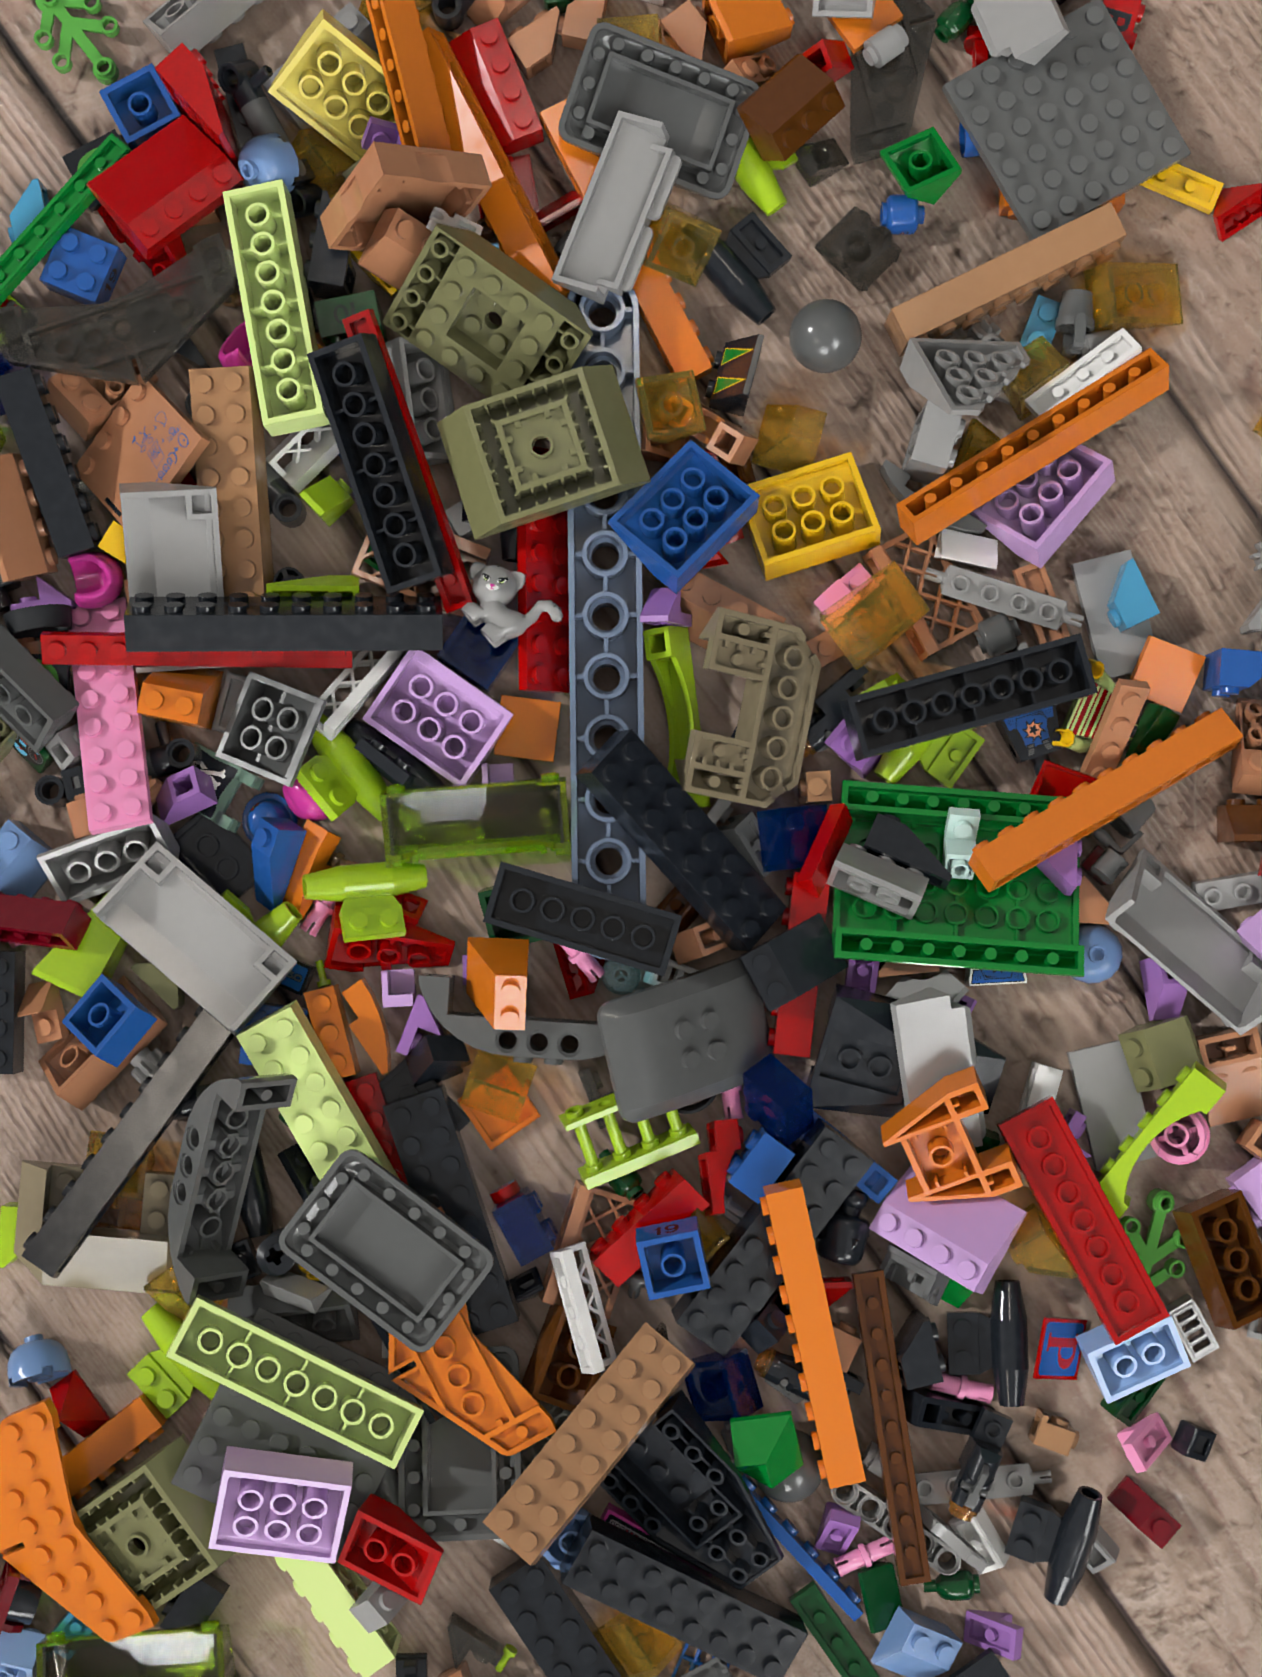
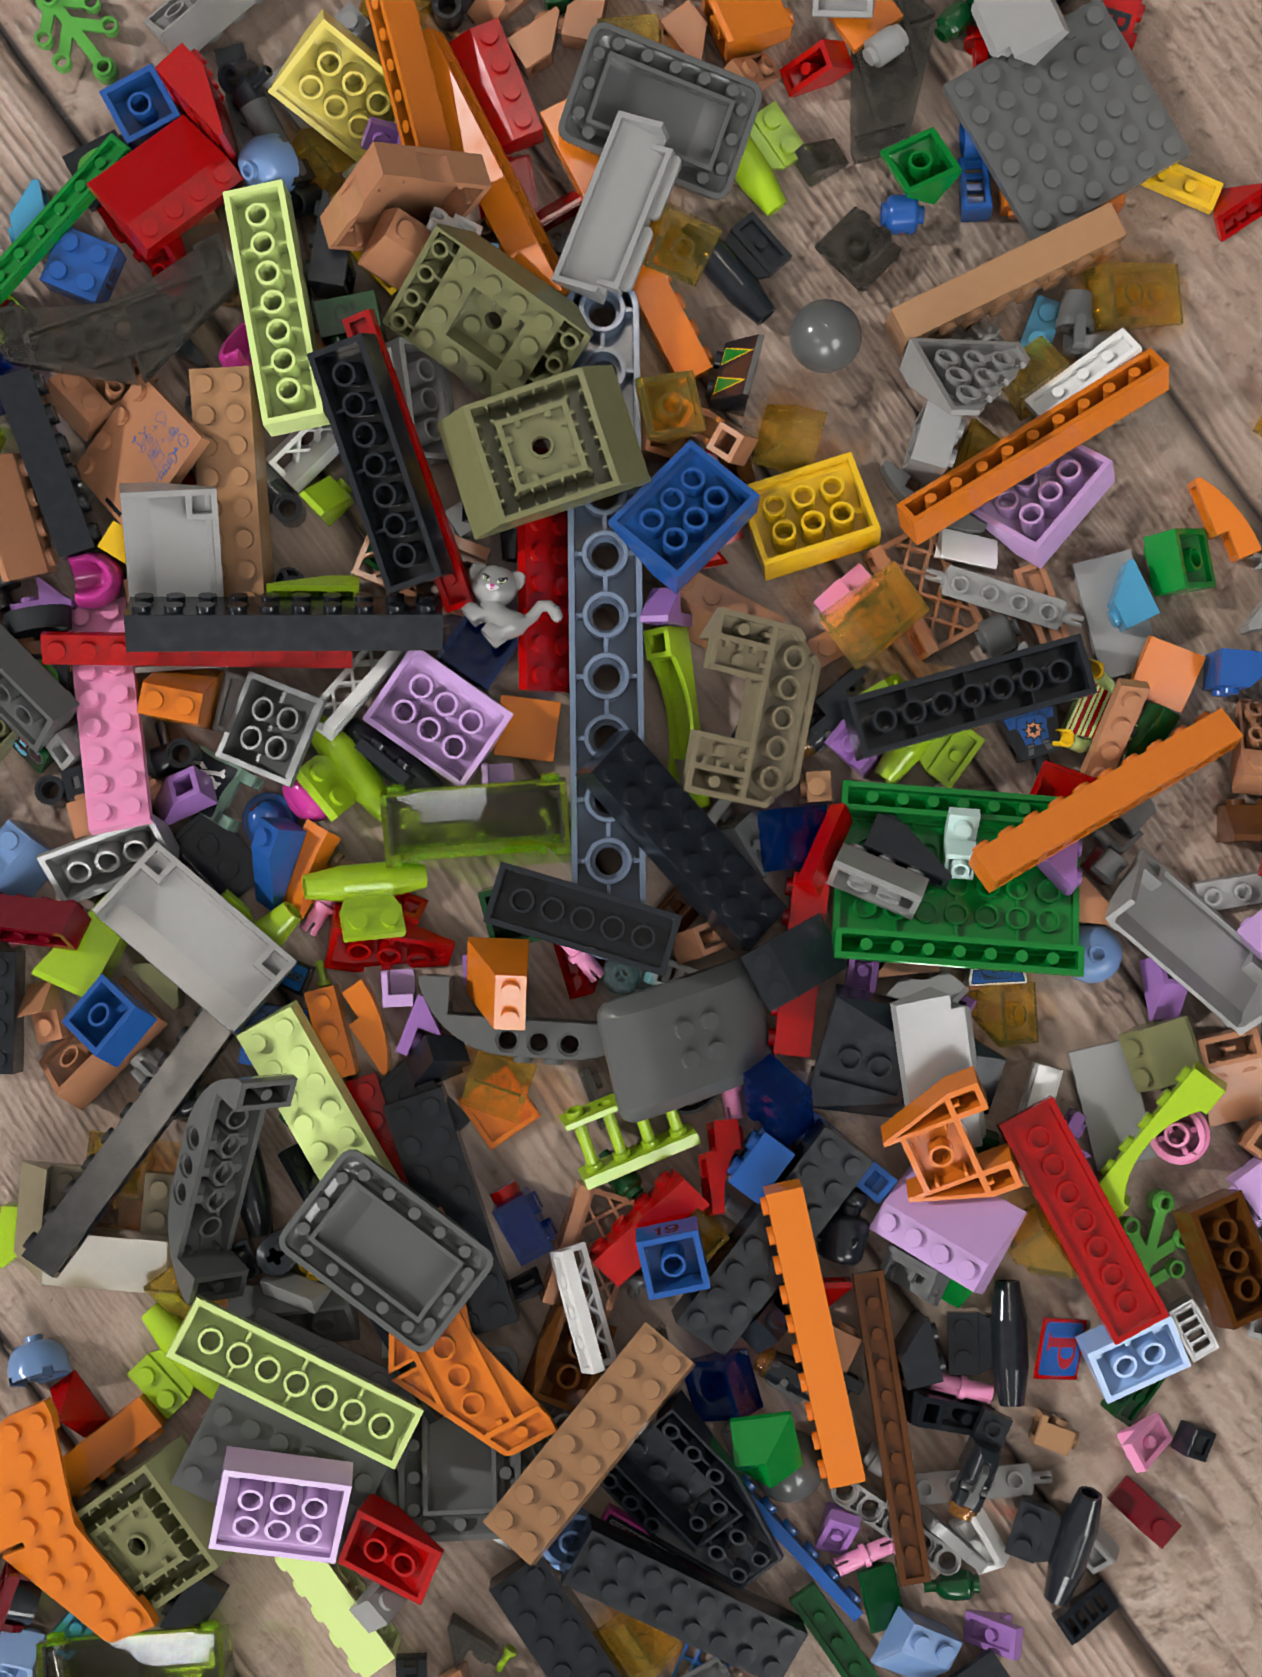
(790, 108): reddish brown slope -> none
(977, 207): none -> blue slope
(1007, 1012): none -> clear yellow slope
(1084, 1627): none -> black slope
(1179, 561): none -> green slope
(1223, 520): none -> orange slope

